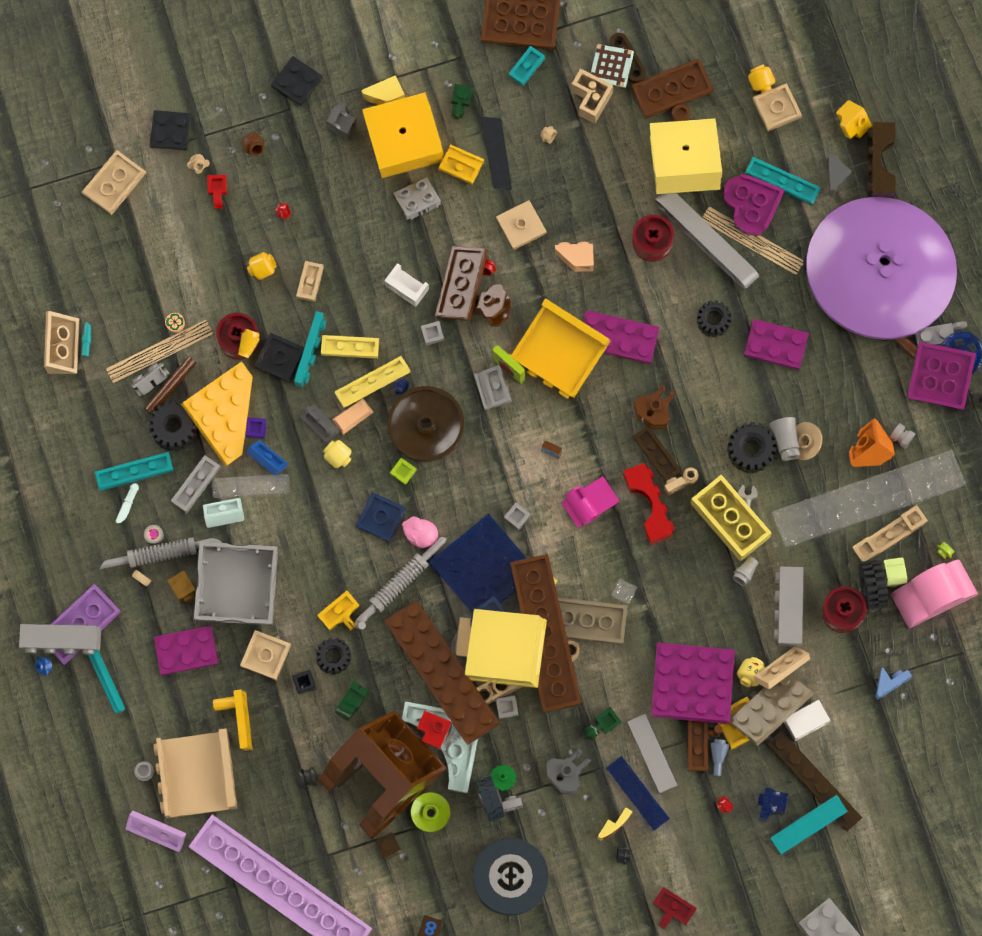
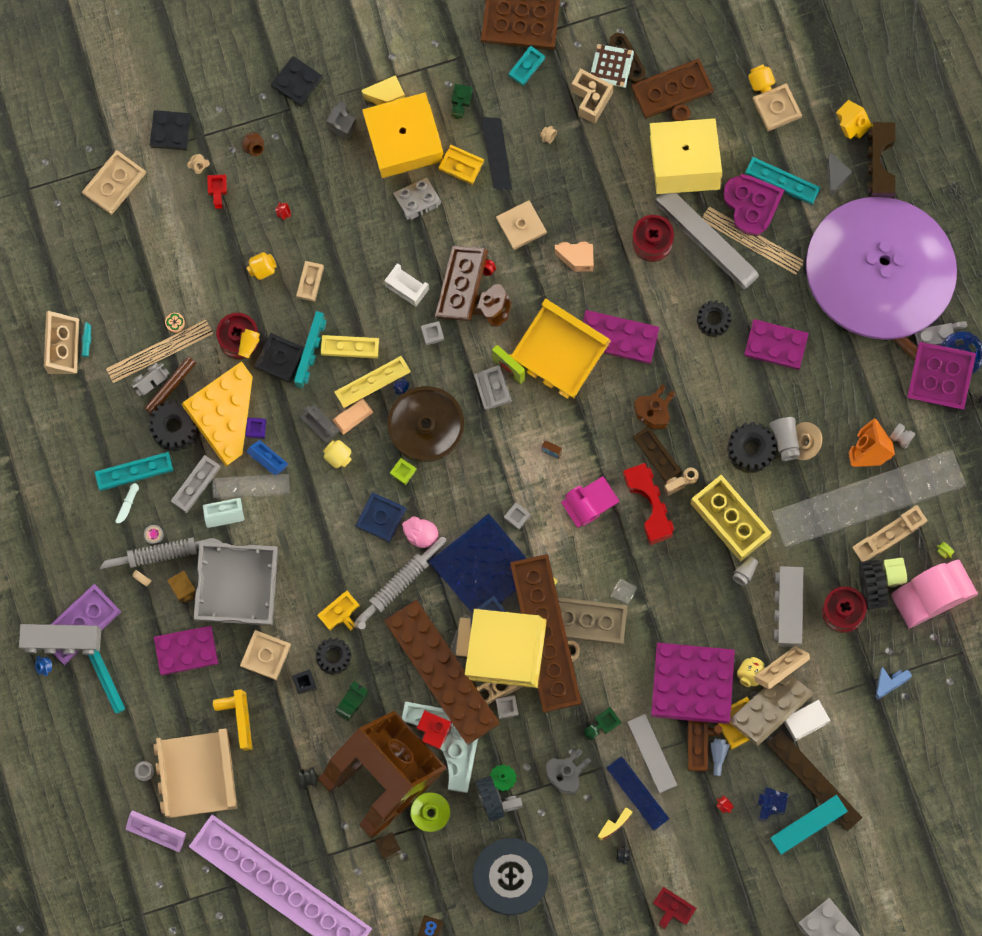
(748, 498): light grey bar -> none

